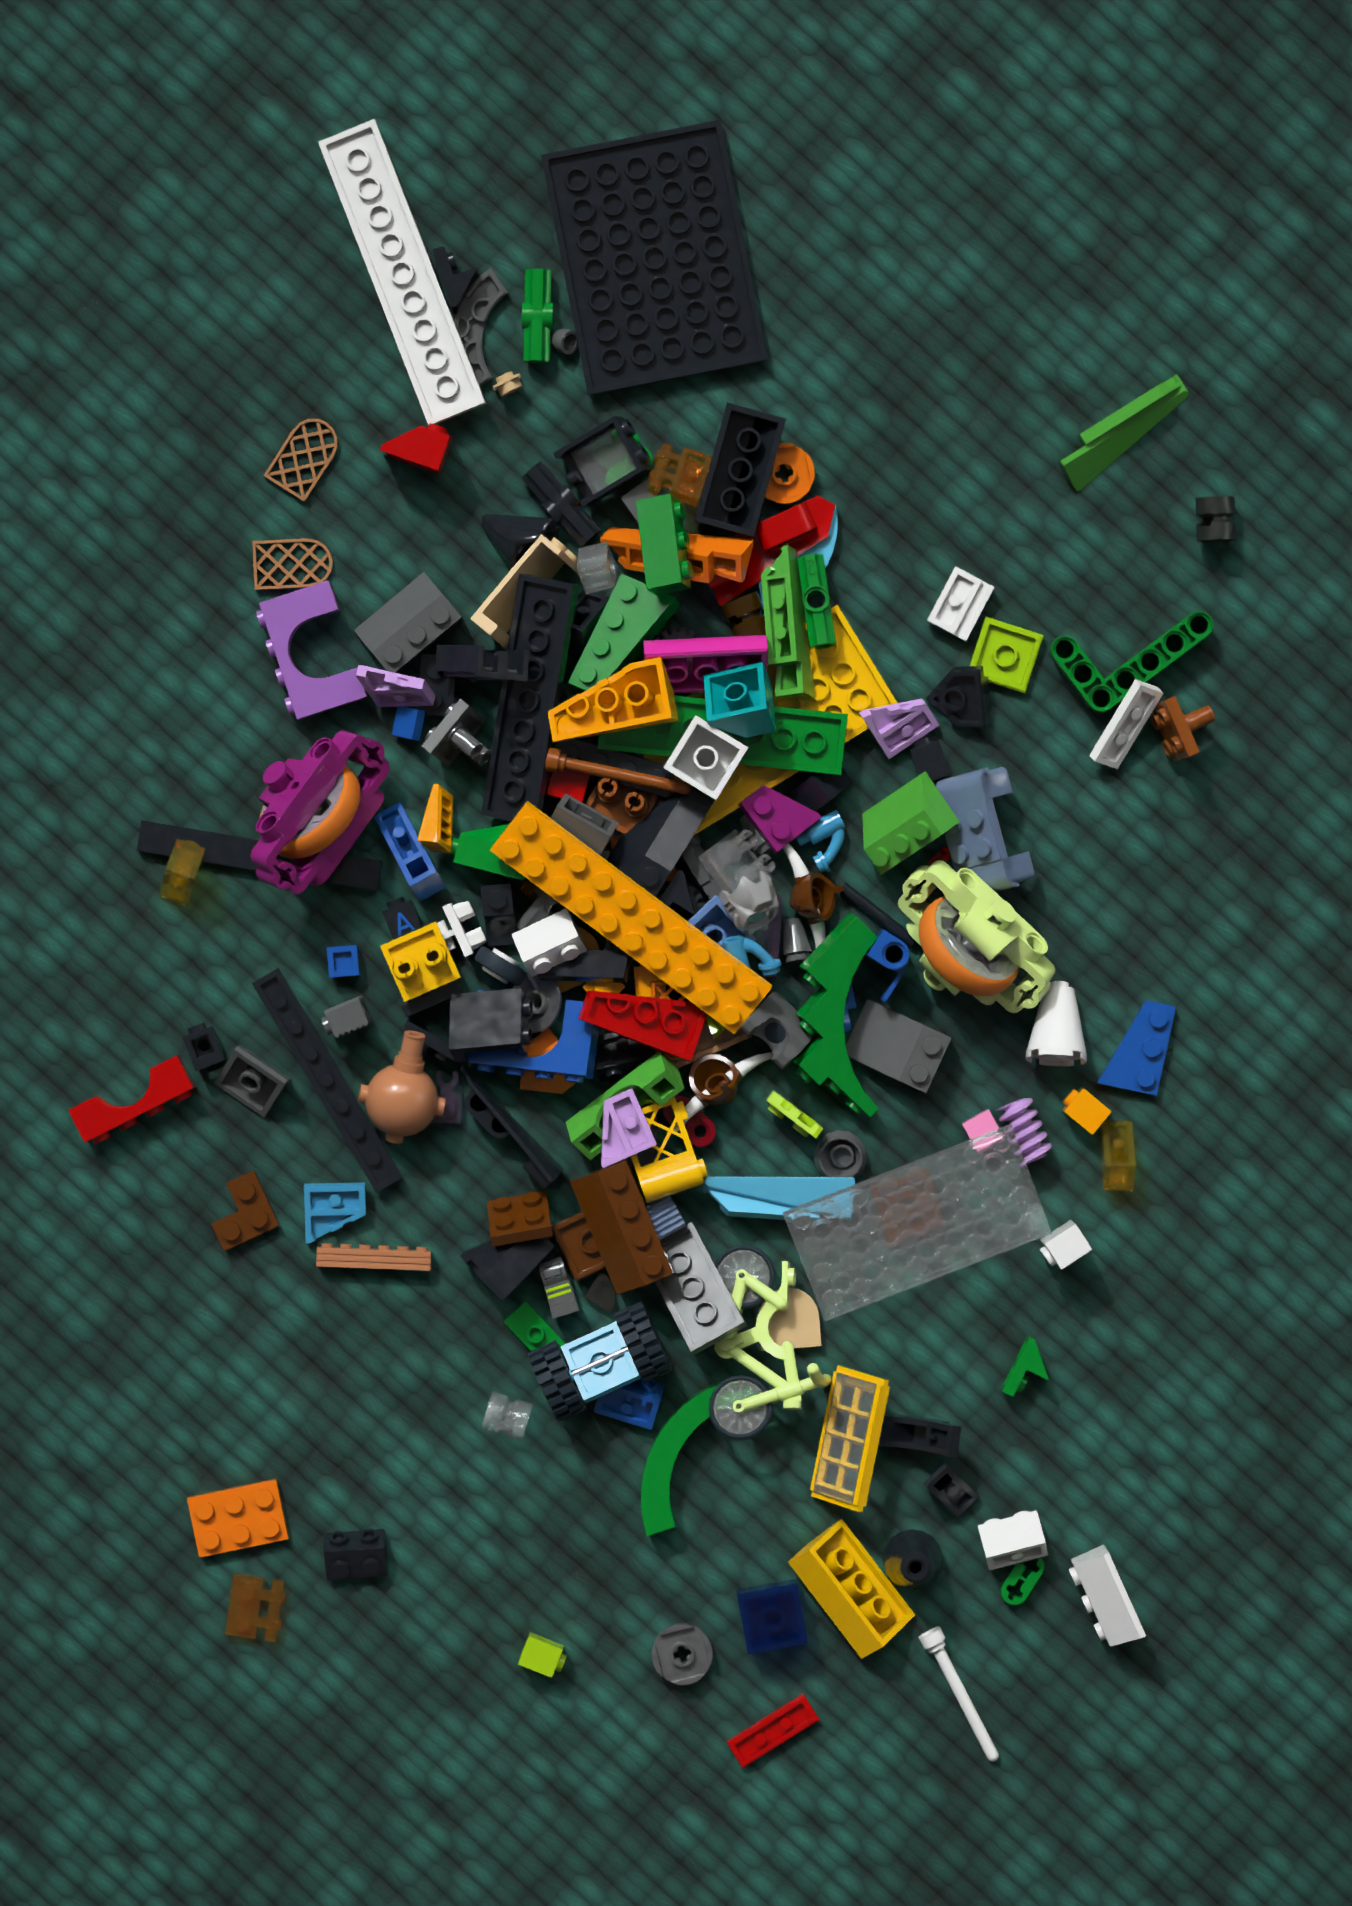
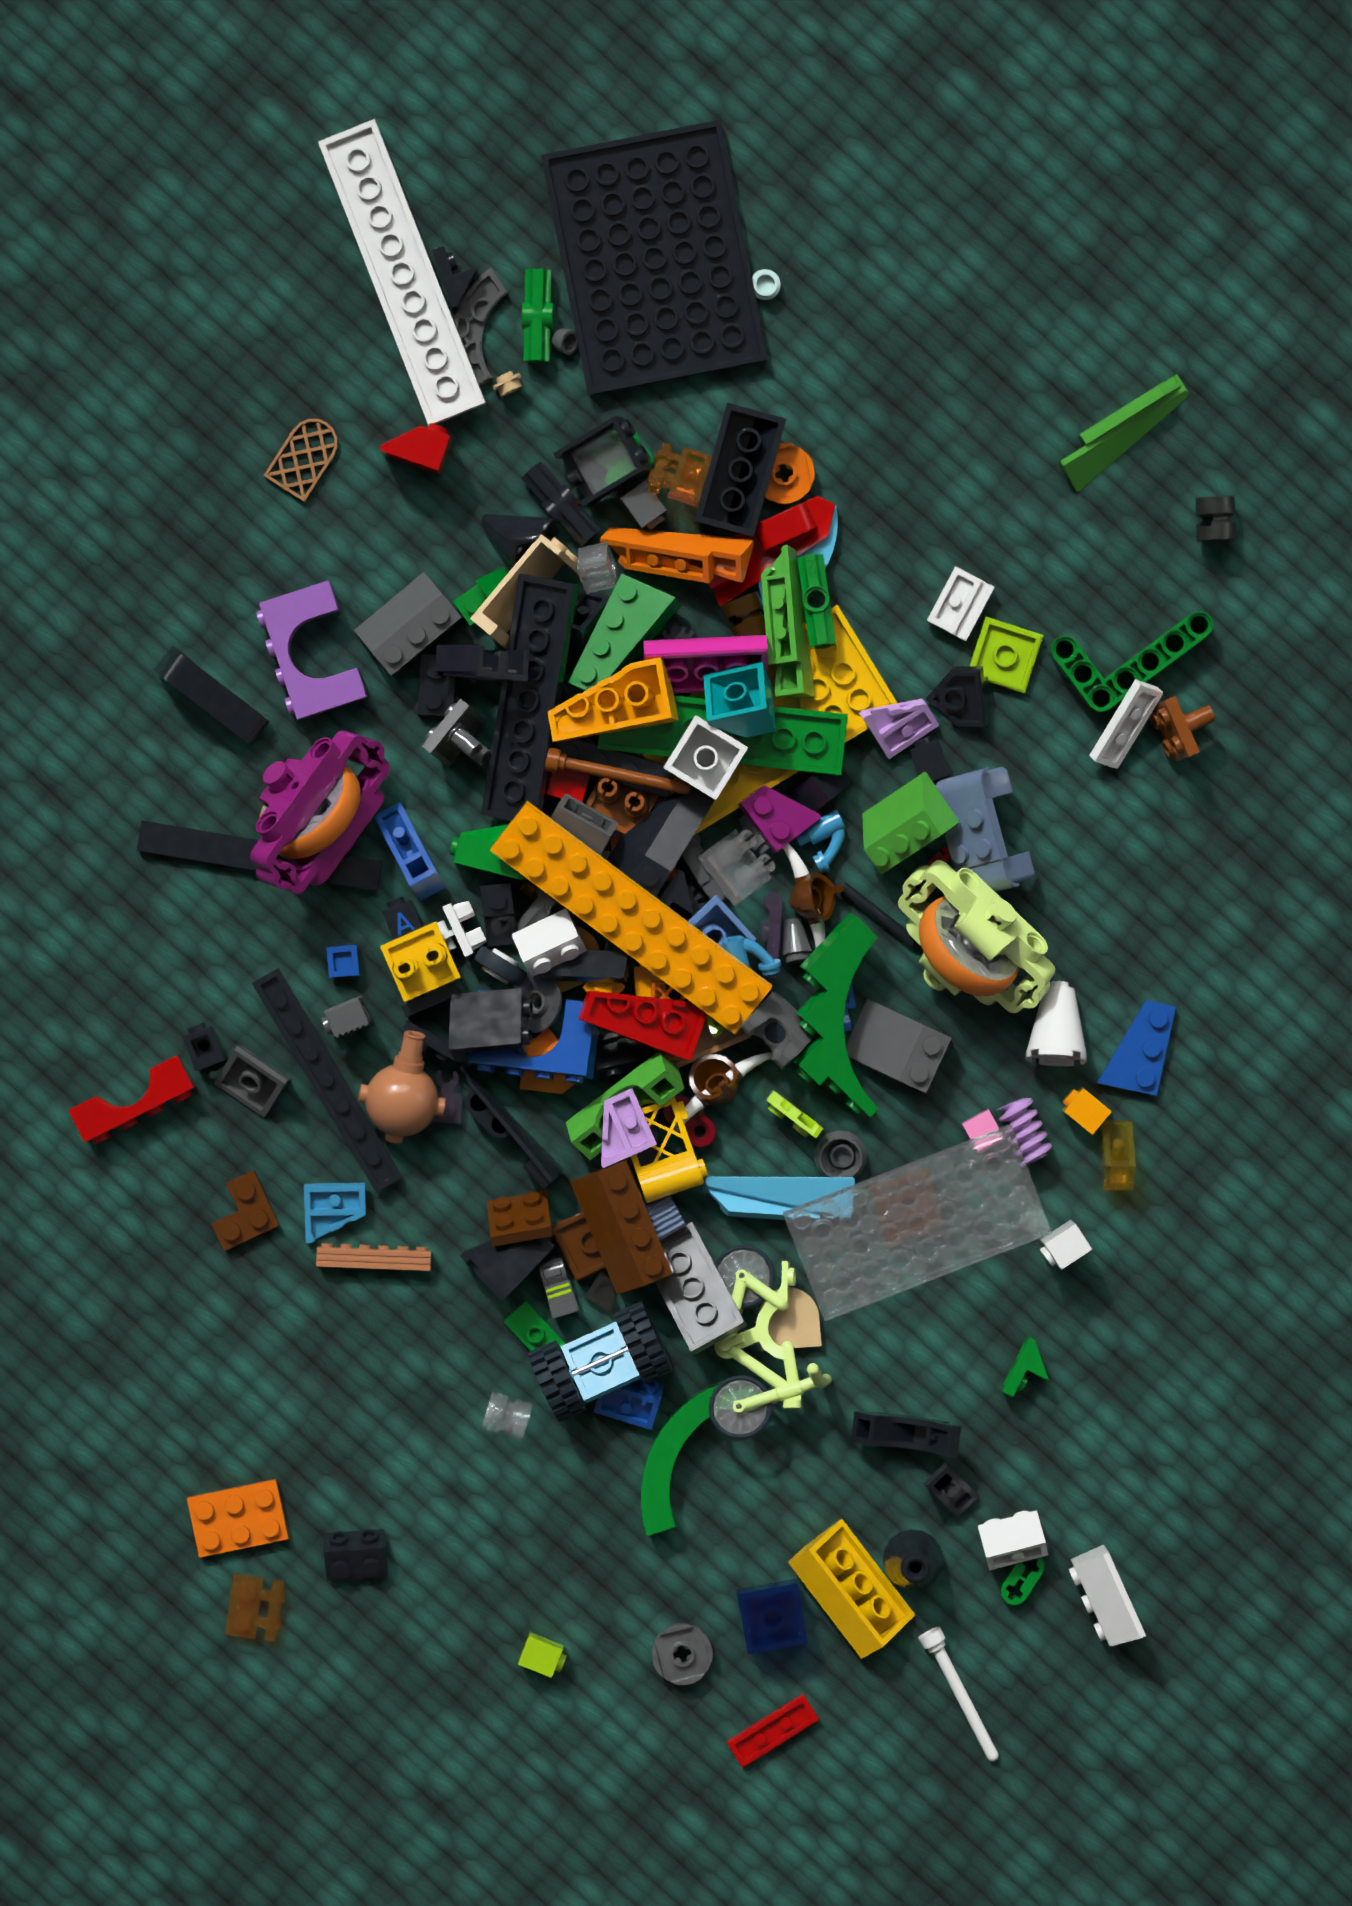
(182, 871): clear yellow slope -> none
(211, 695): none -> black beam
(258, 586): medium nougat window -> none
(394, 689): lavender wing -> none
(408, 723): blue tile -> none
(438, 821): light orange slope -> none
(474, 598): none -> green slope
(664, 544): green brick -> none
(750, 900): light grey helmet -> none
(765, 284): none -> light aqua plate
(849, 1438): clear piece -> none
(877, 953): blue piece -> none

